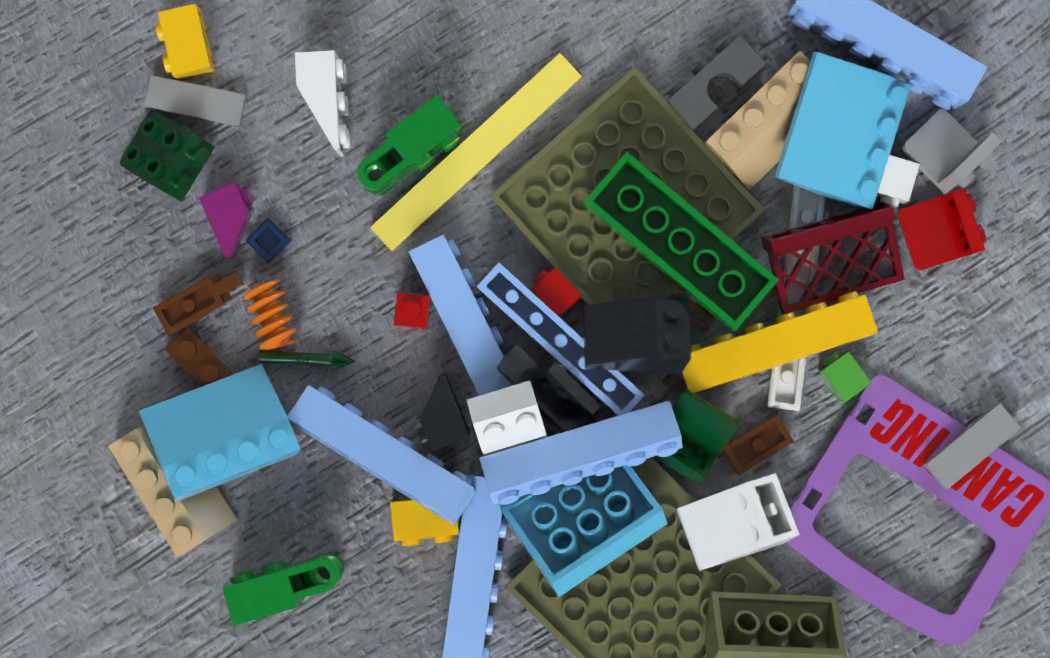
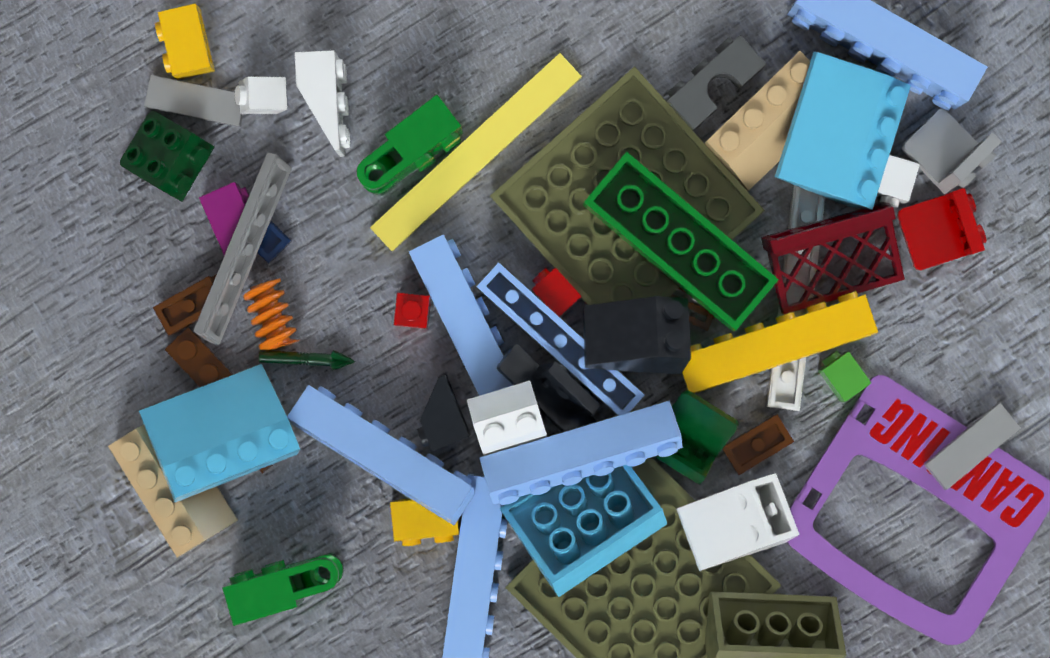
(242, 249): none -> light grey tile
(261, 95): none -> white brick

